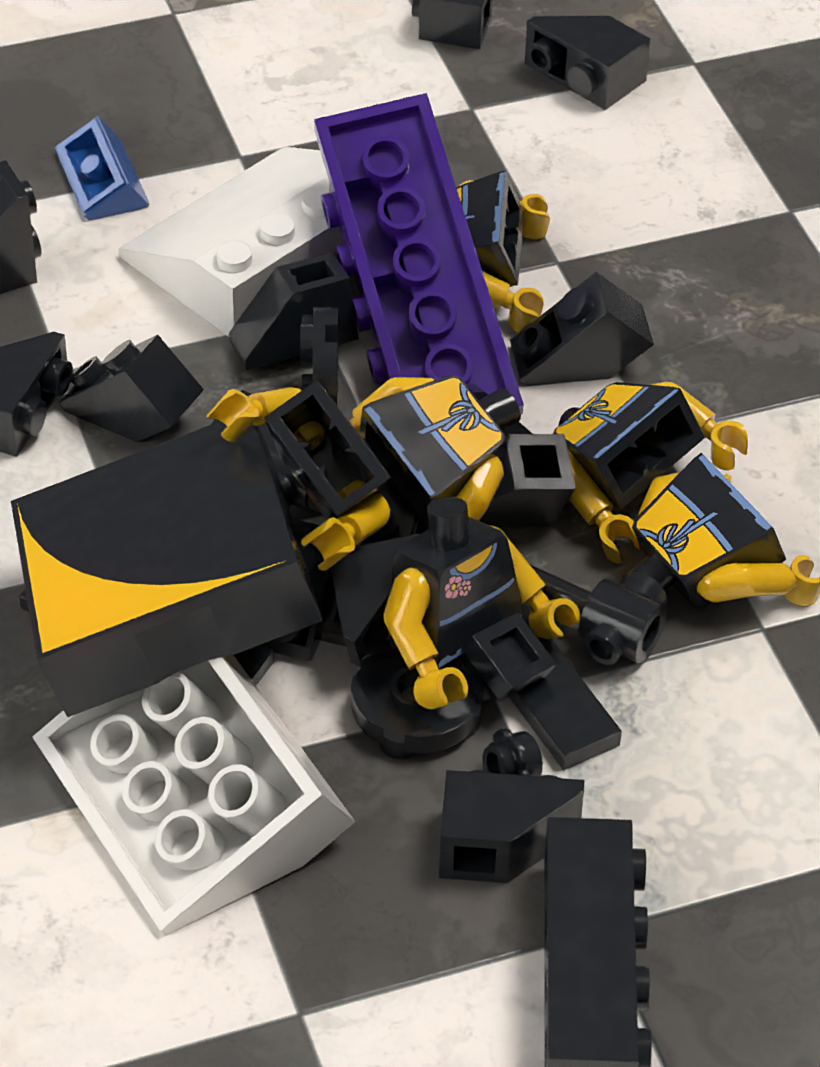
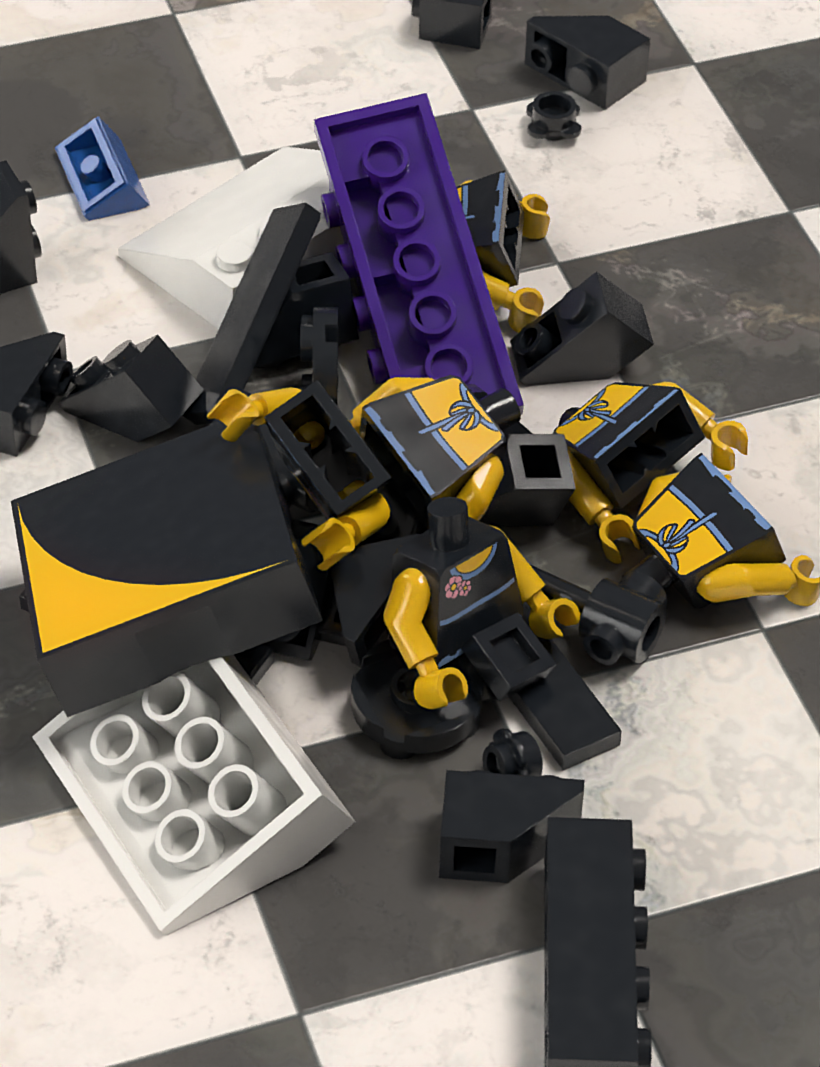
(254, 306): none -> black tile
(553, 116): none -> black plate

